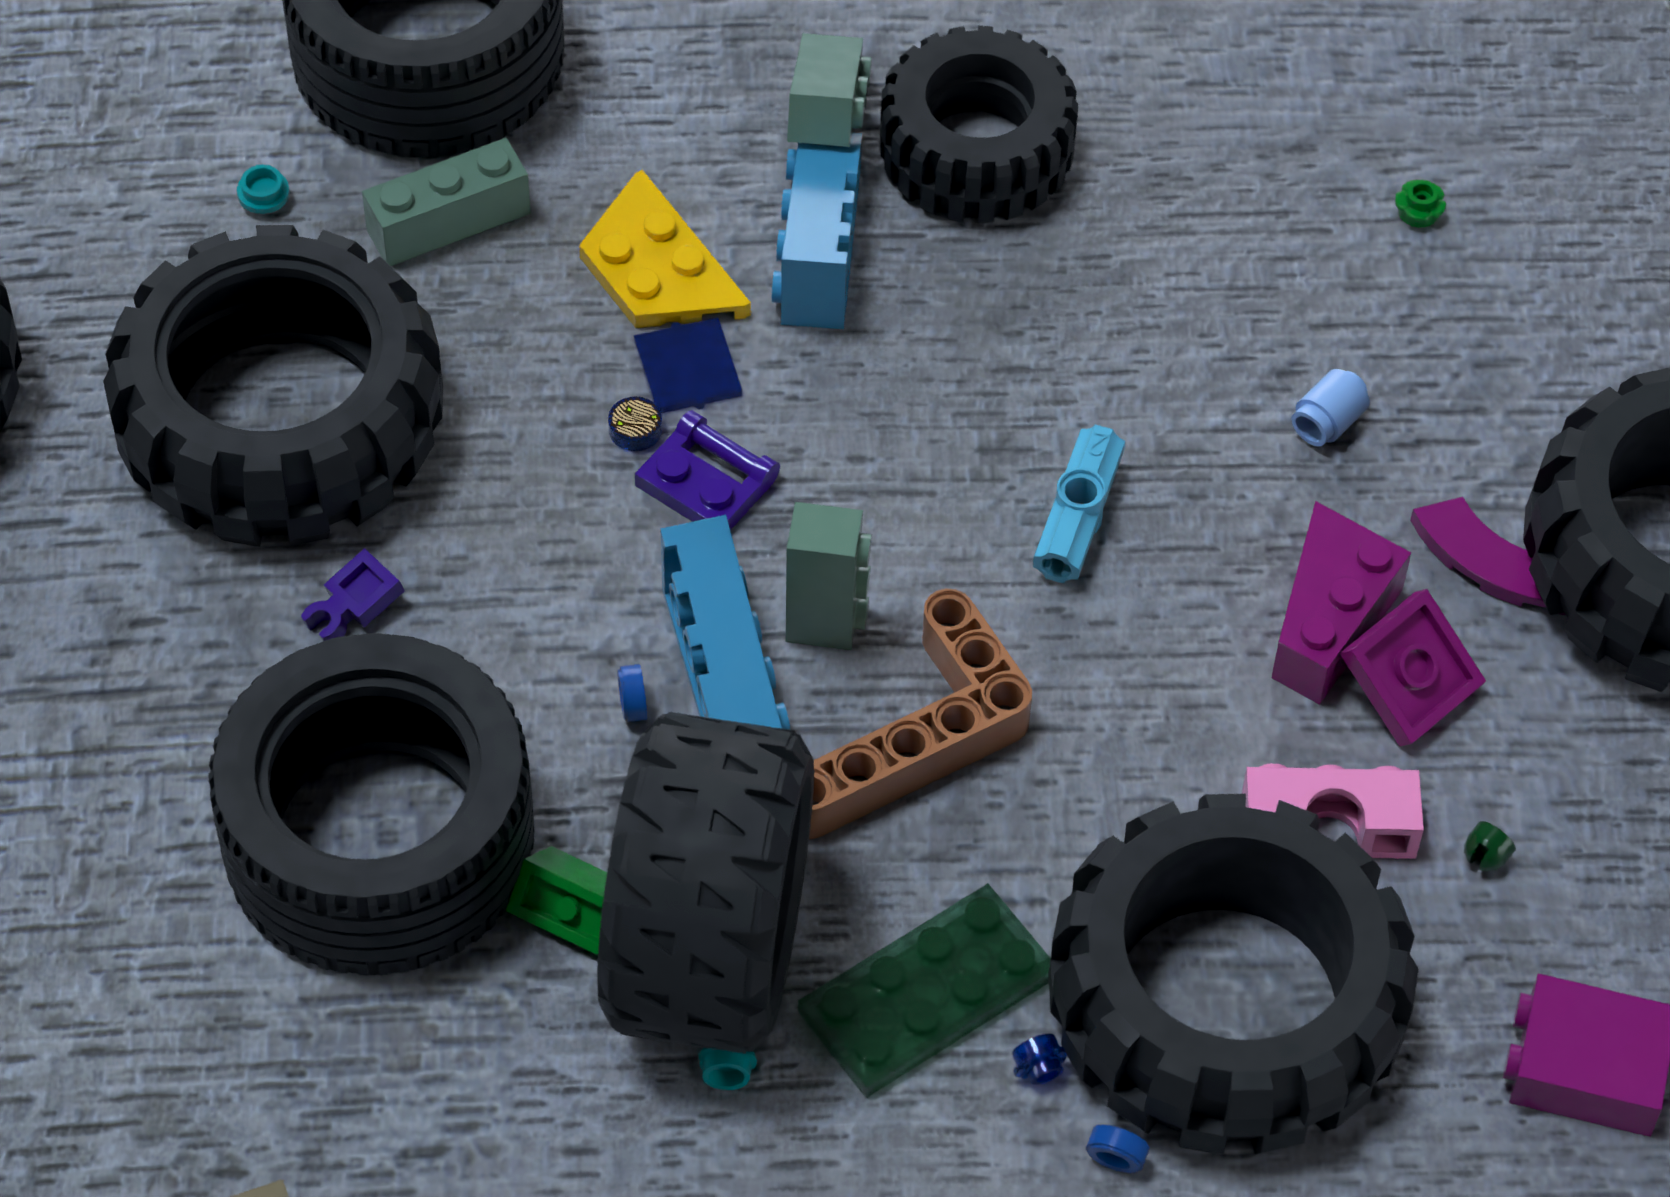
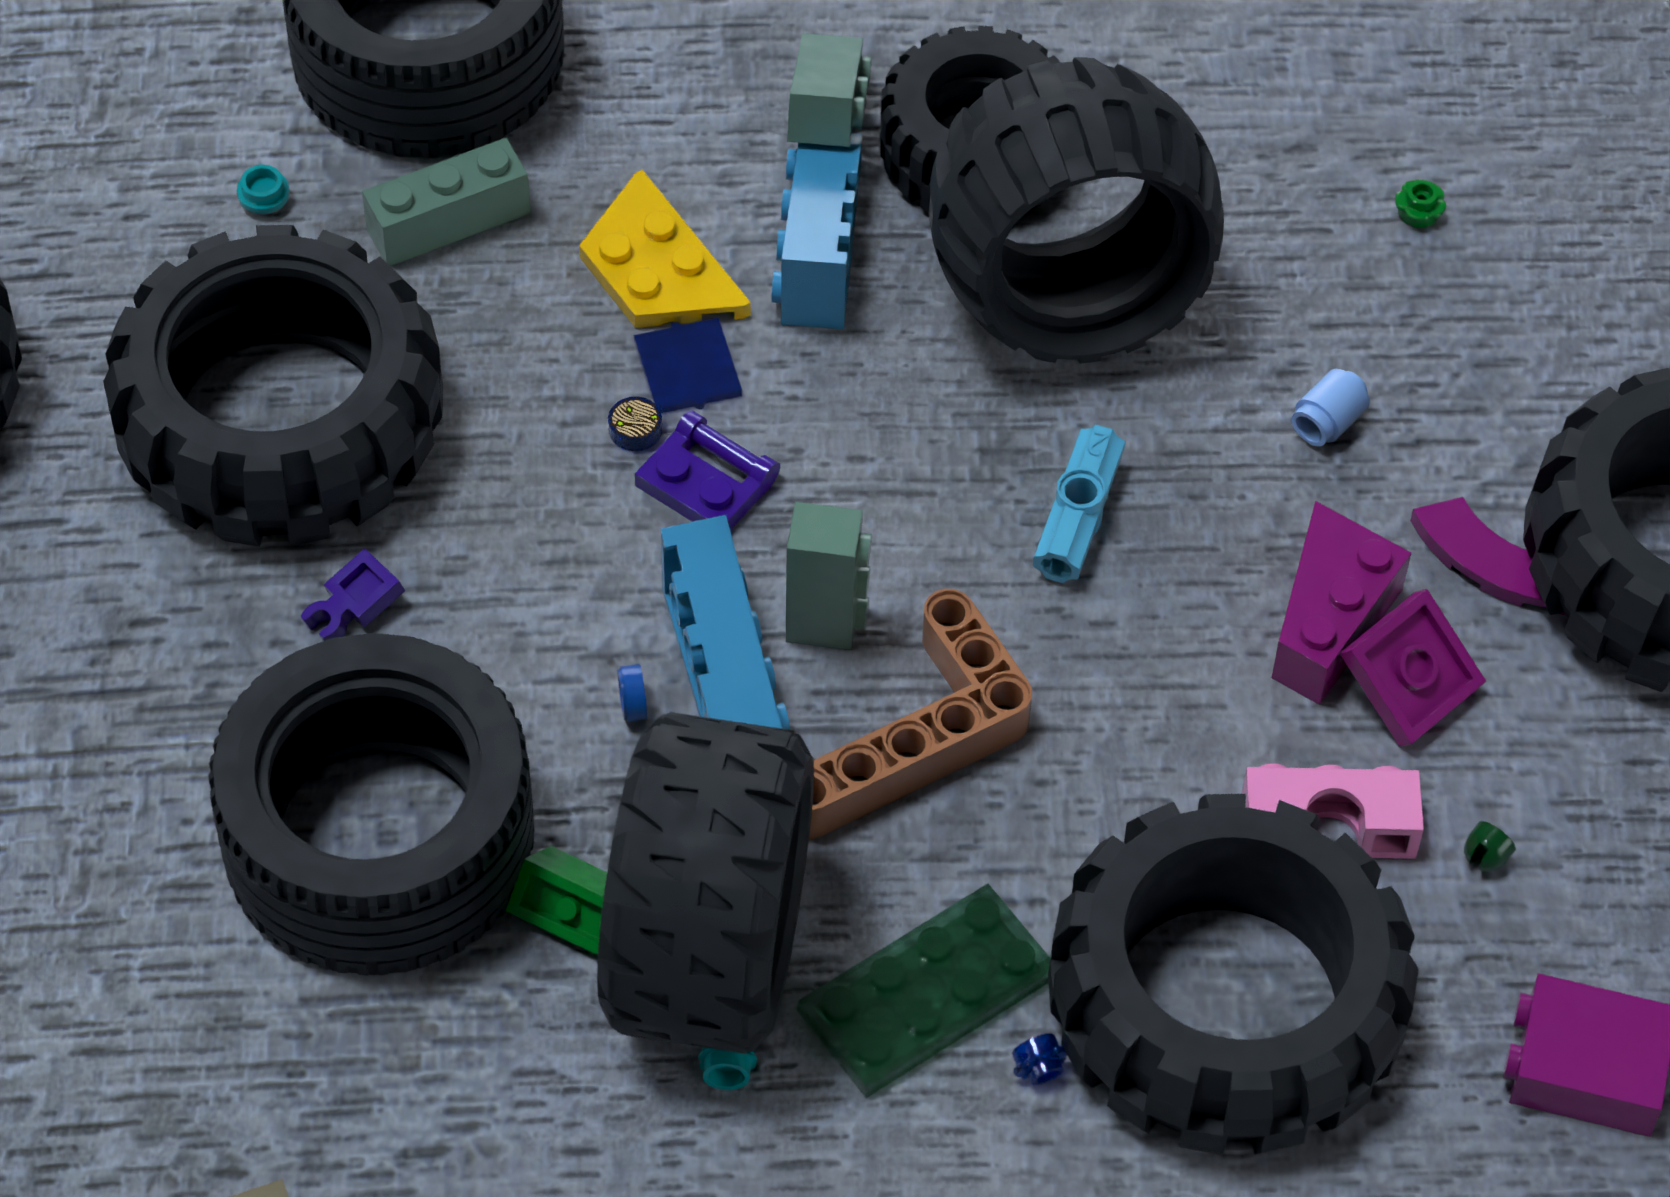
(1107, 284): none -> black tyre
(1117, 1148): blue tile -> none

